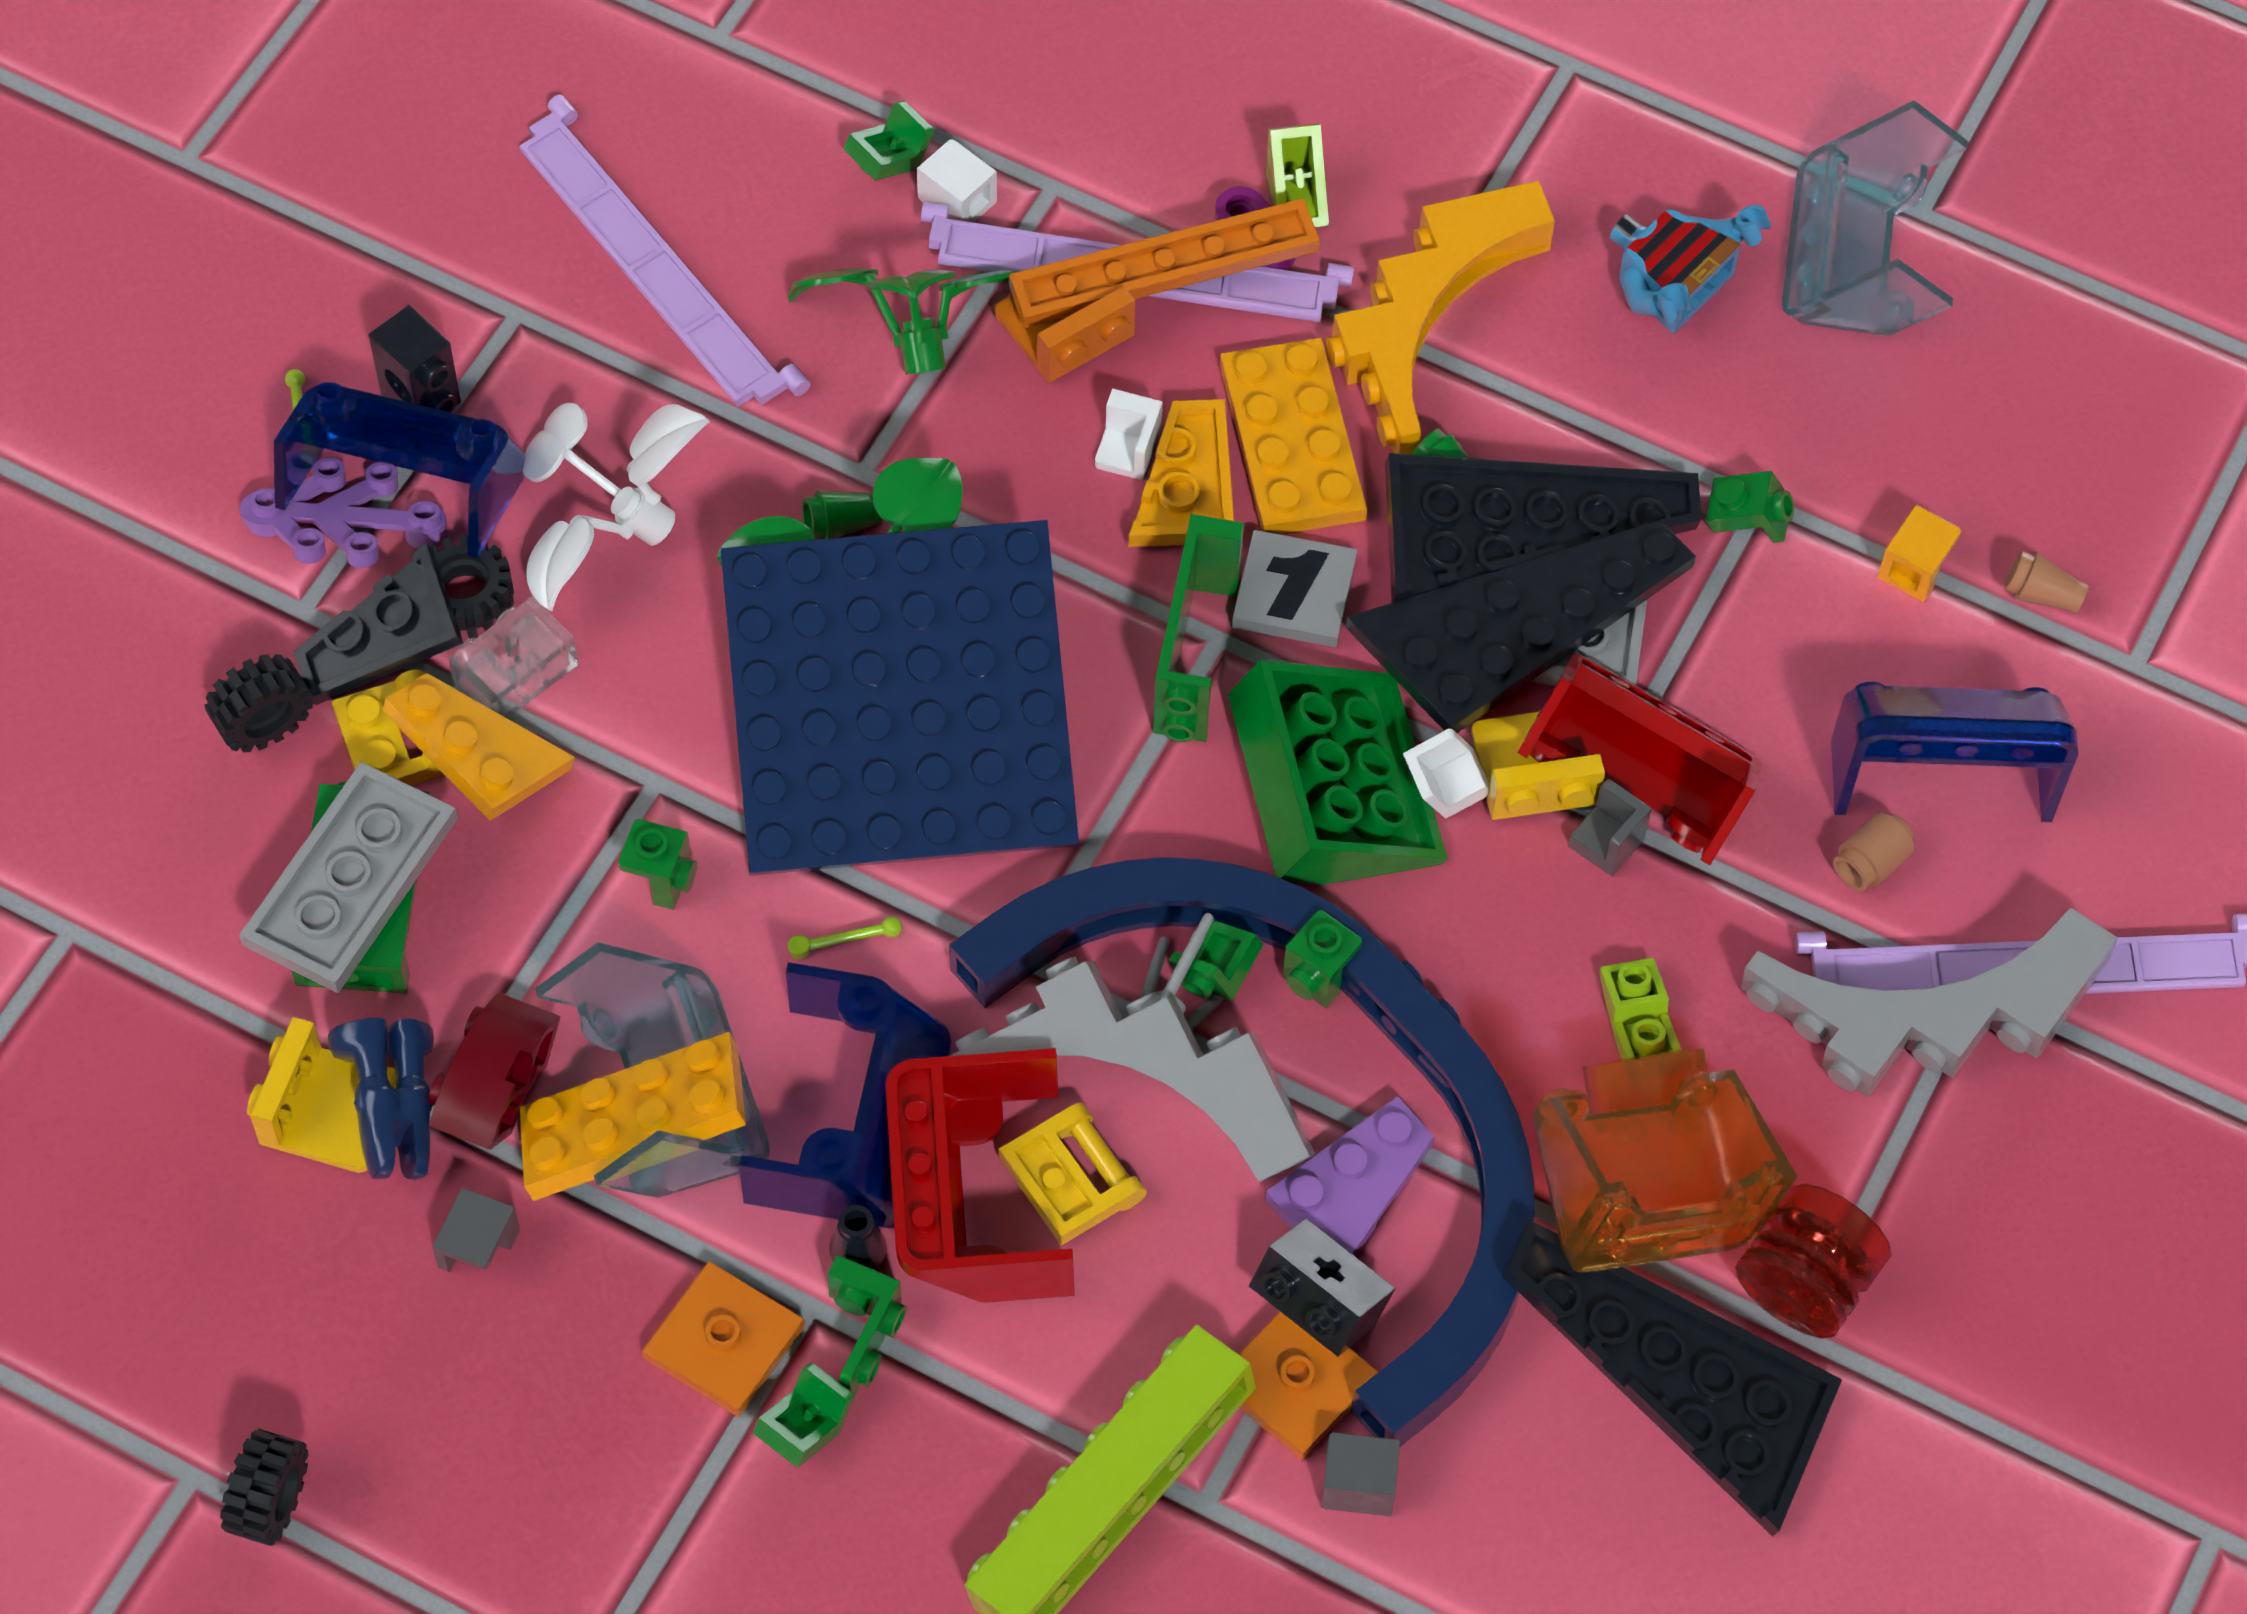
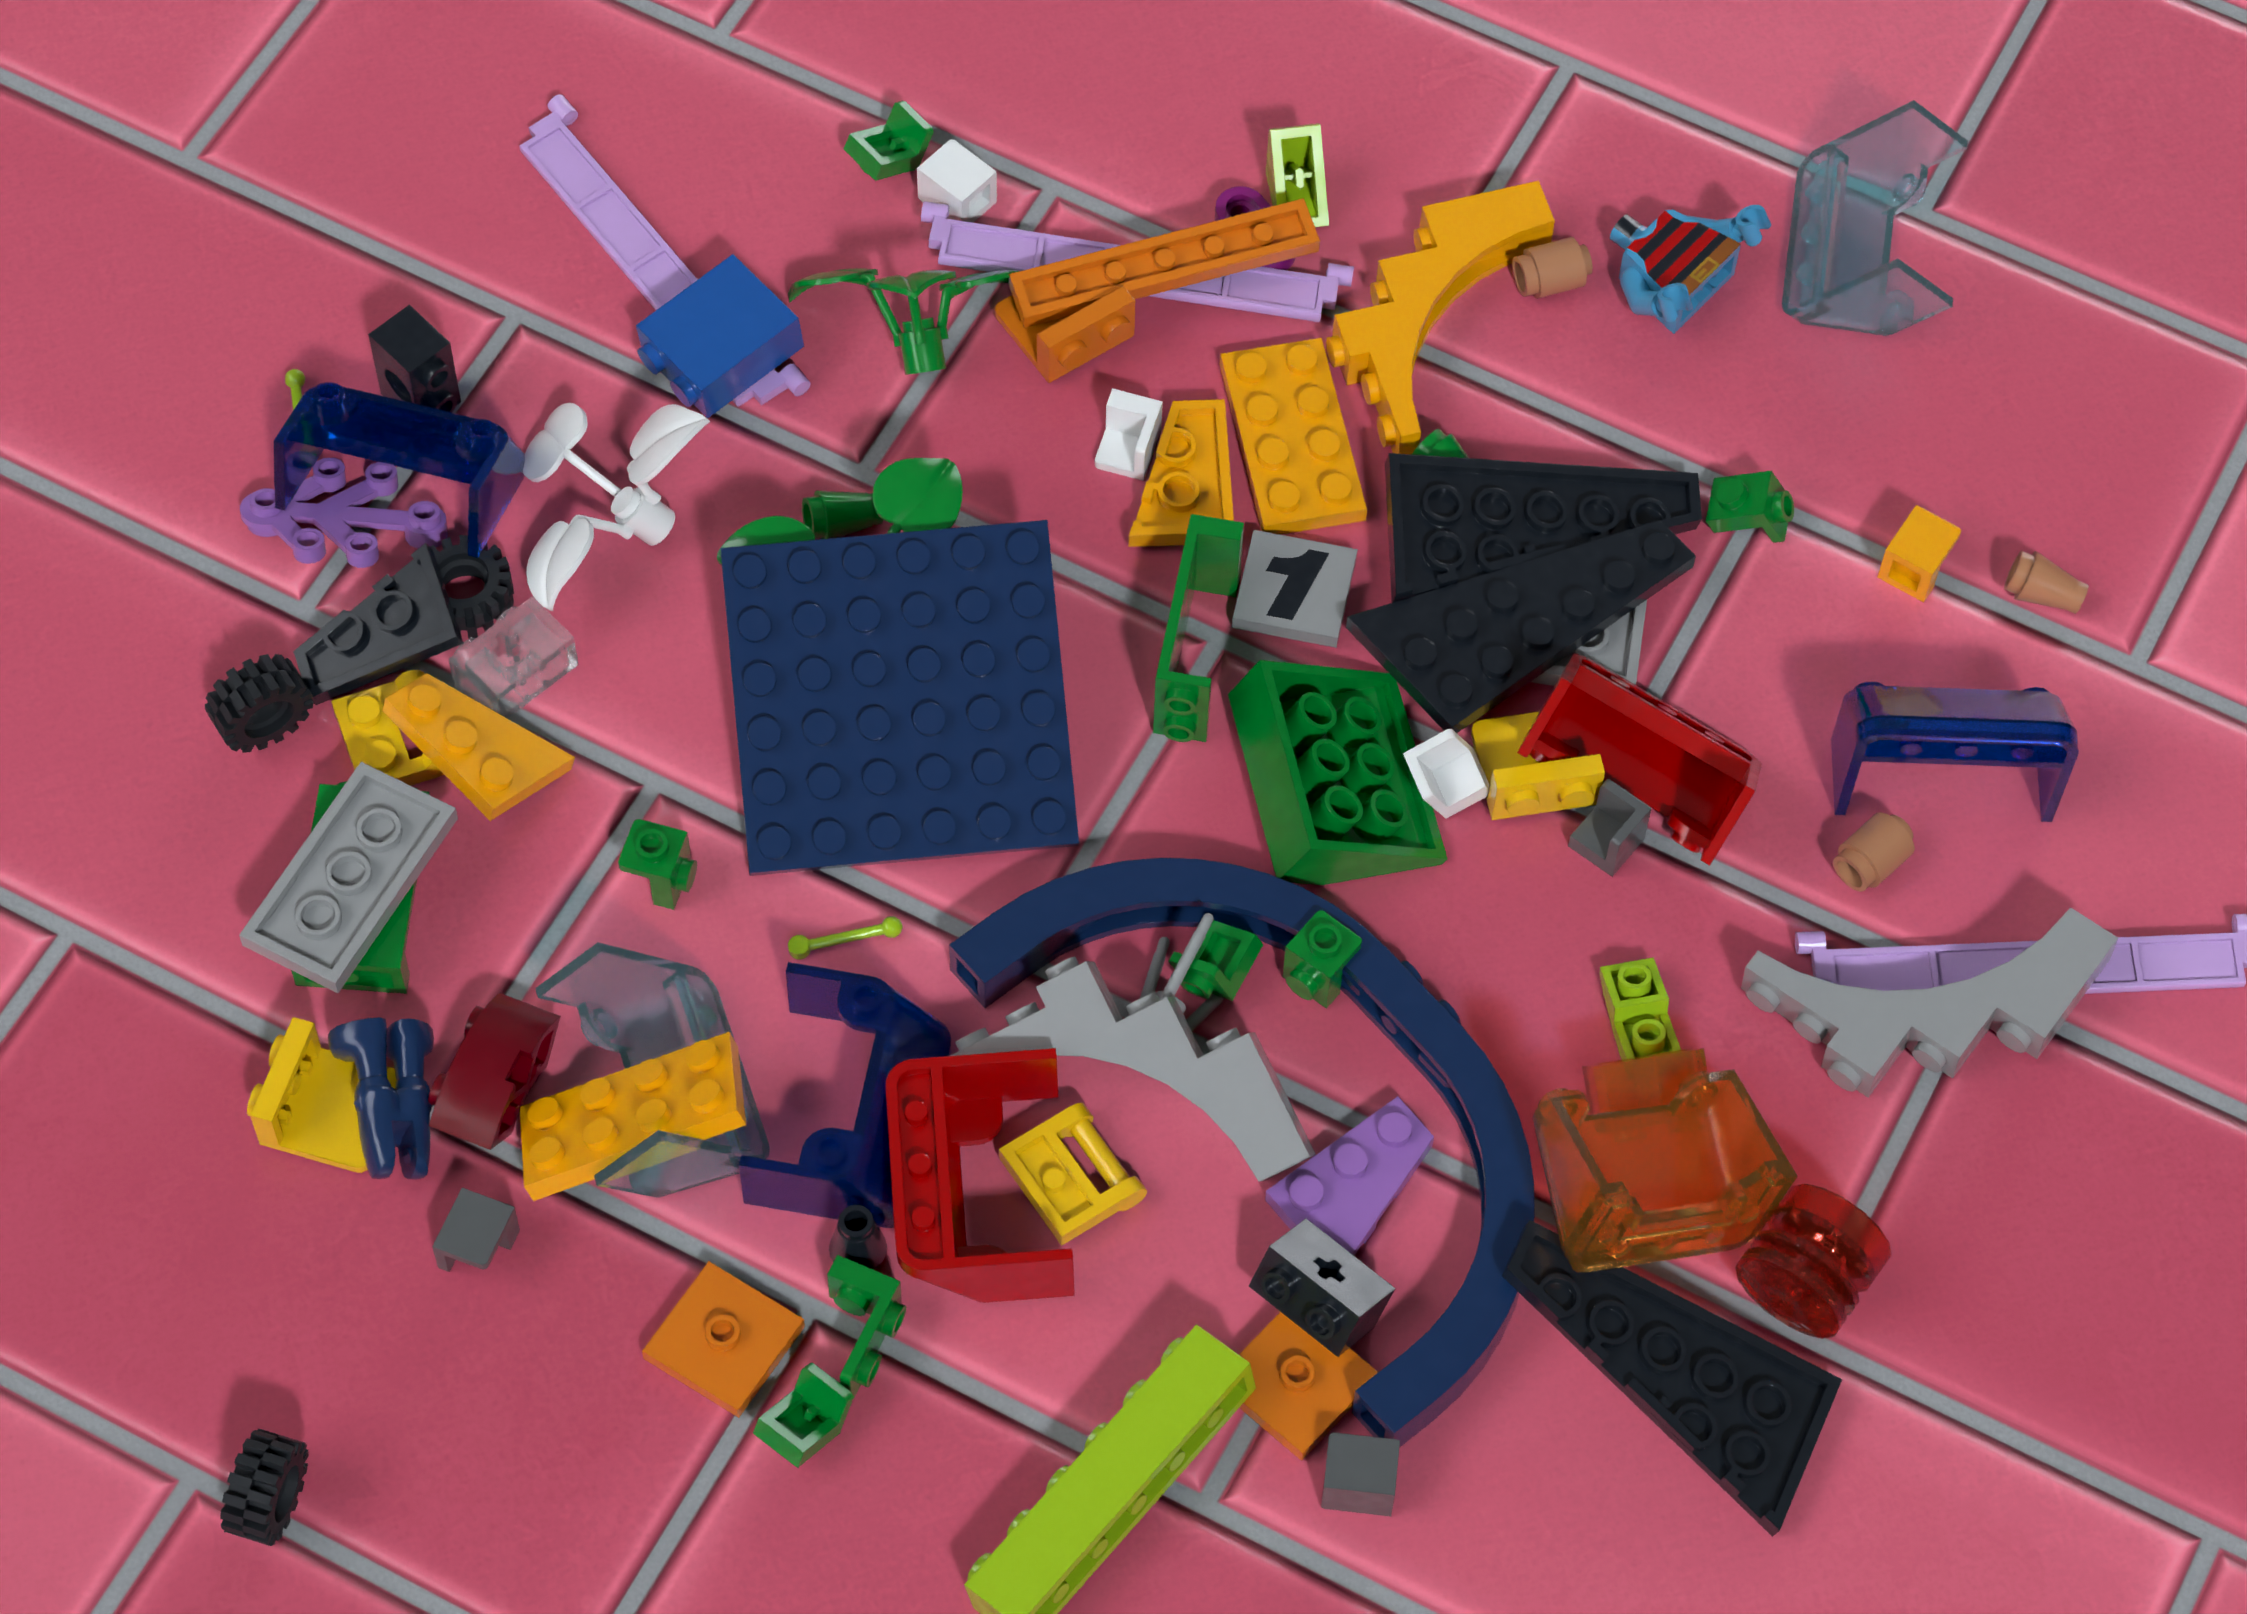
(719, 336): none -> blue brick
(1552, 268): none -> nougat brick

